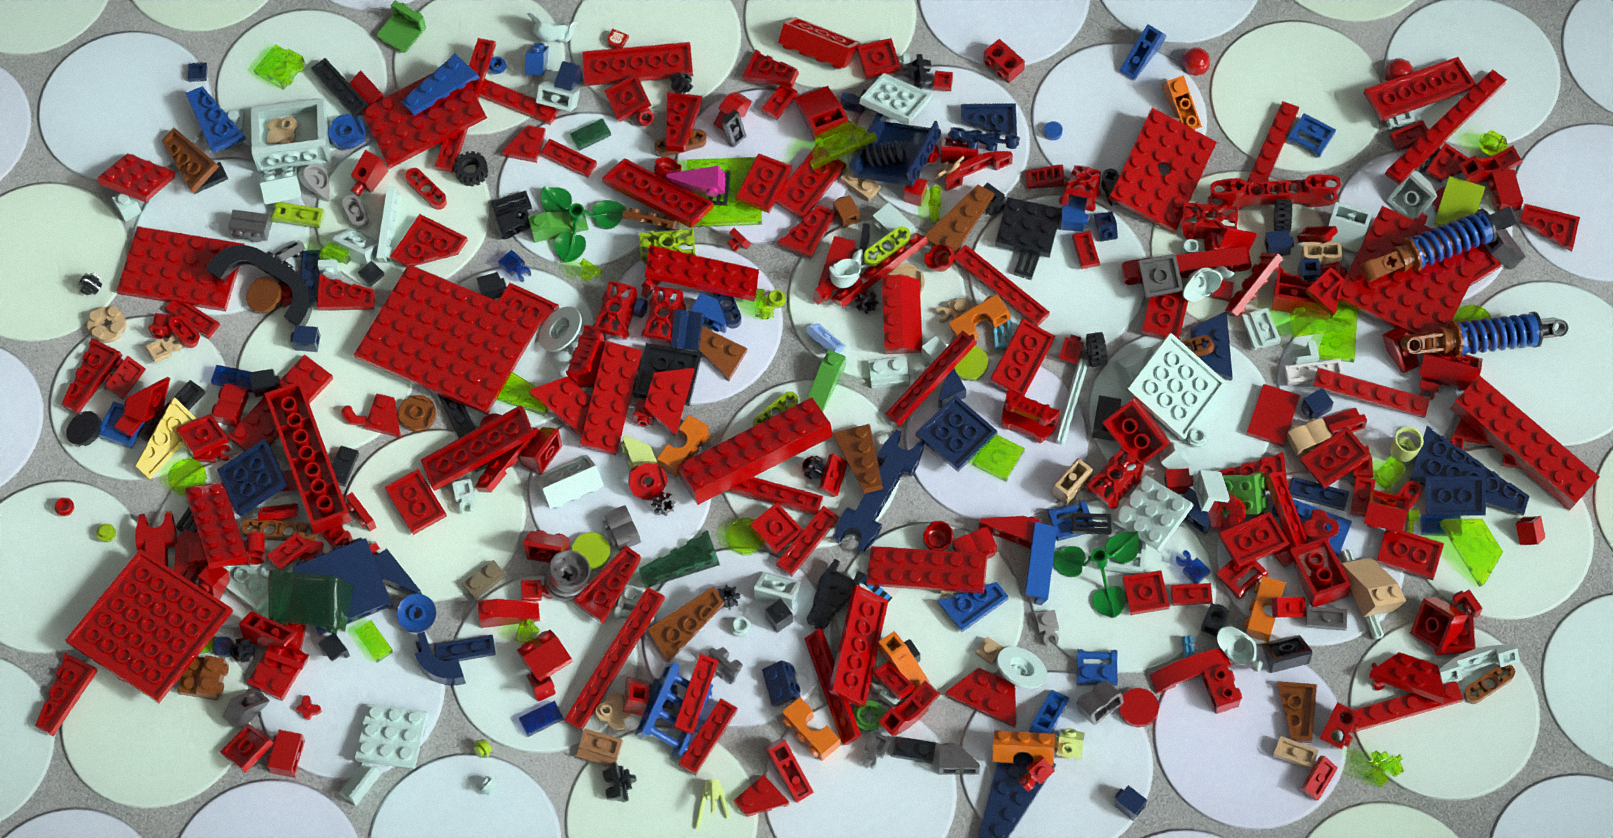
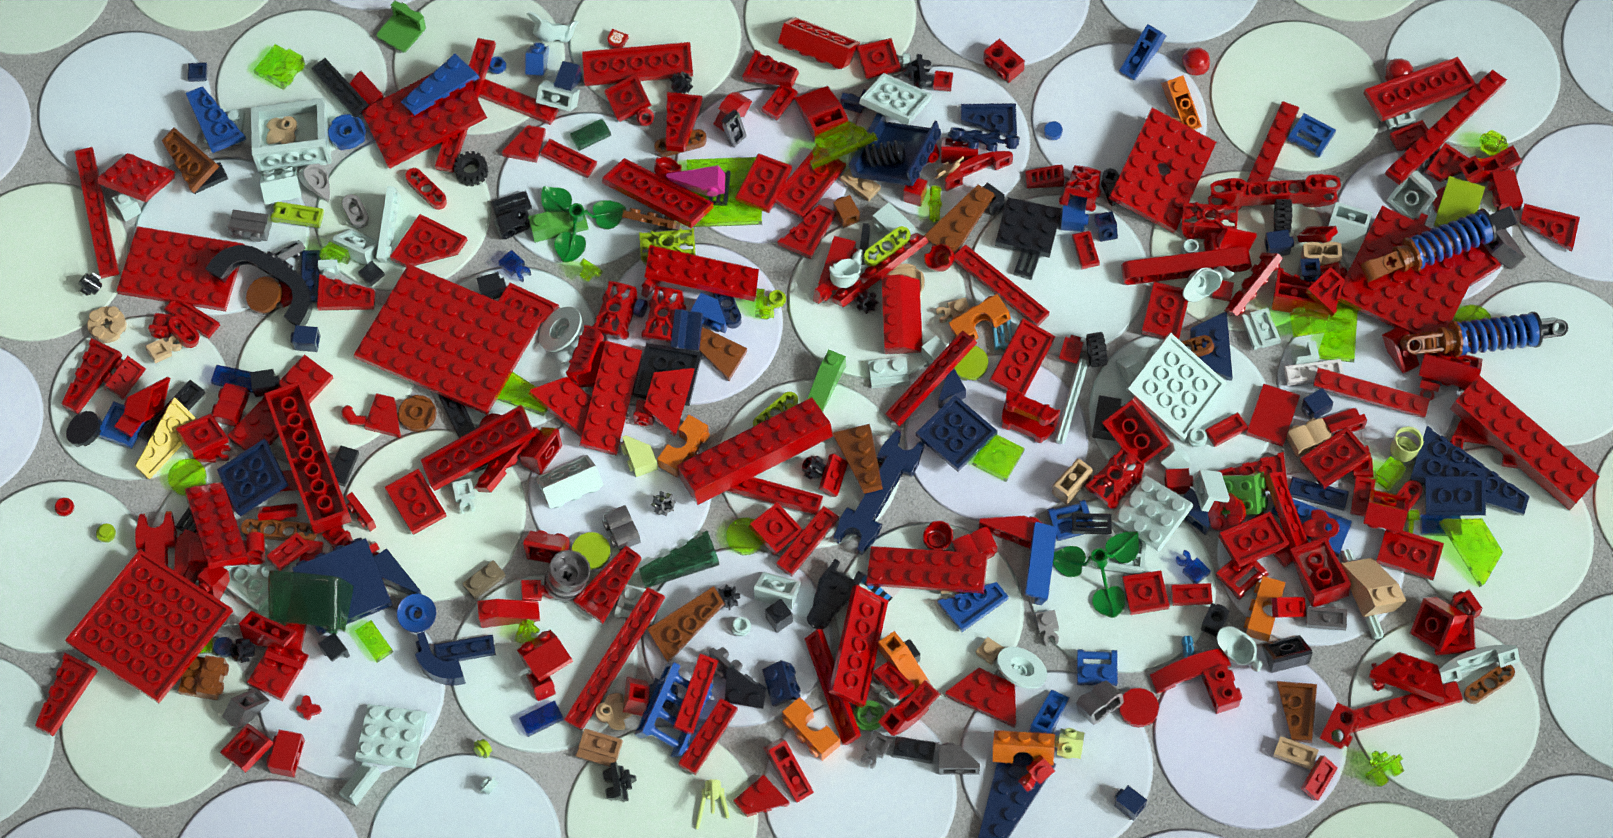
(97, 213): none -> red plate
(368, 173): red torso -> none
(638, 474): red plate -> none
(738, 240): red tile -> none
(743, 689): none -> black wing
(825, 338): light blue plate -> none
(1160, 276): dark grey plate -> none
(1226, 429): none -> red tile
(1530, 530): red panel -> none

